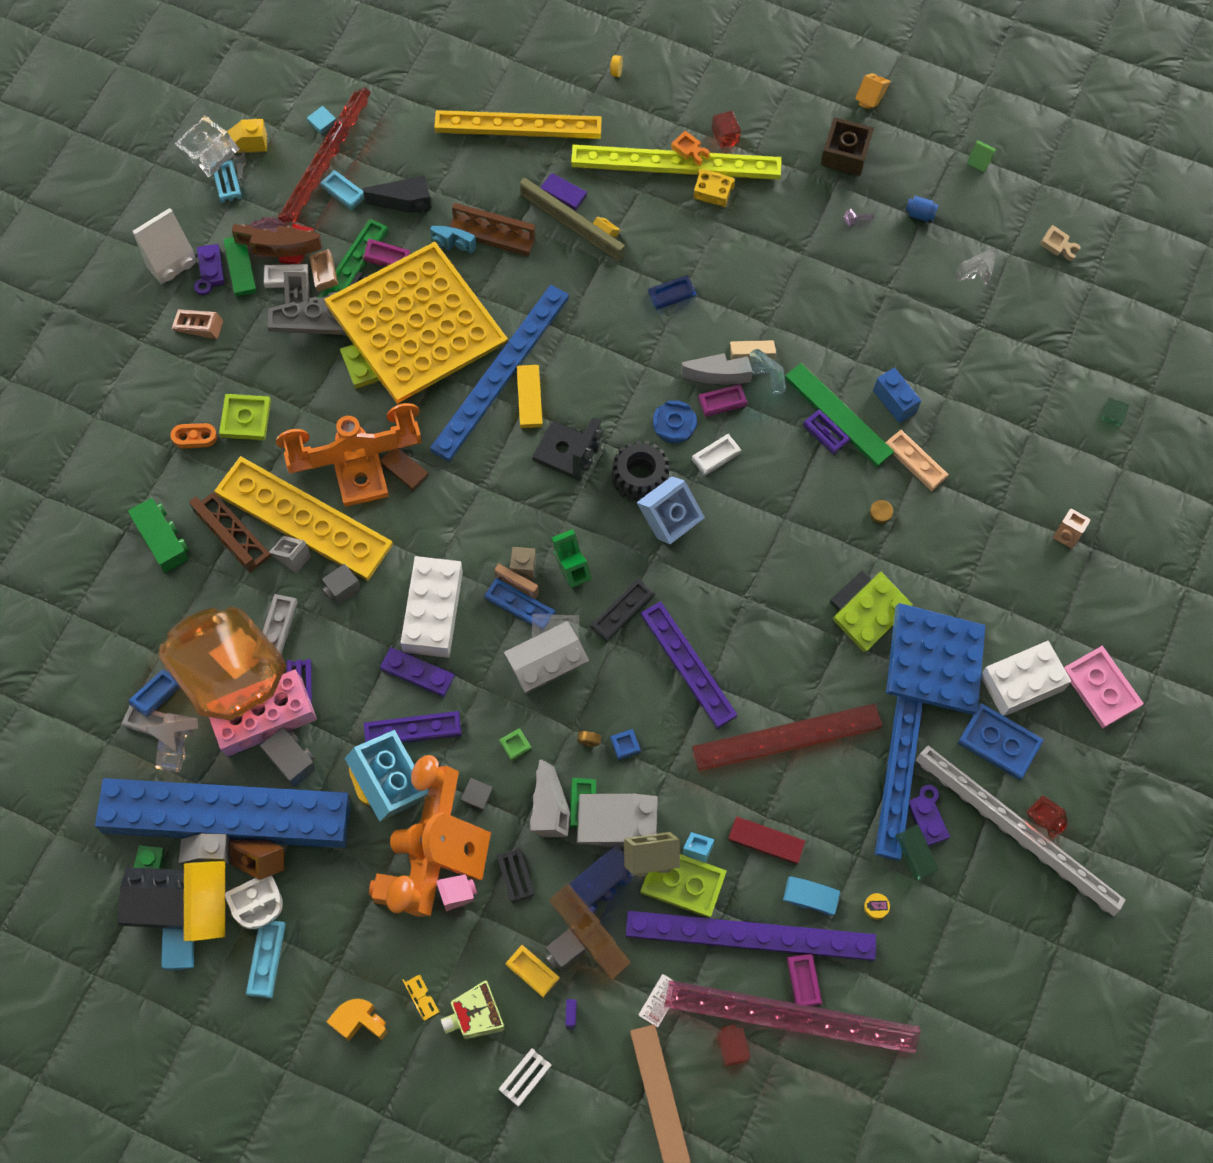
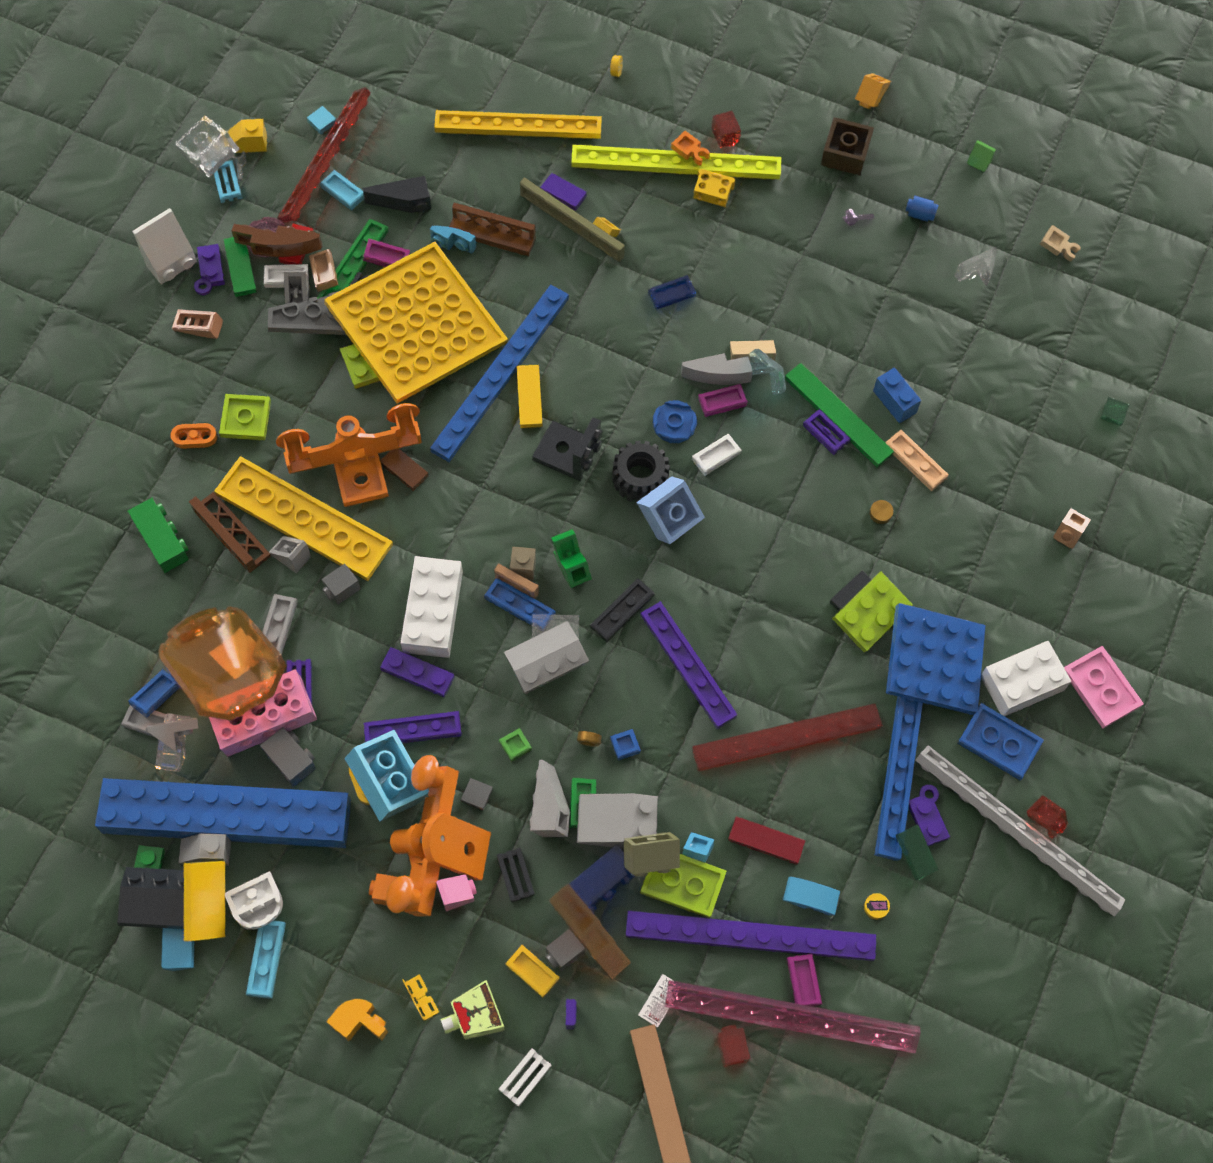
(257, 857): reddish brown slope -> none

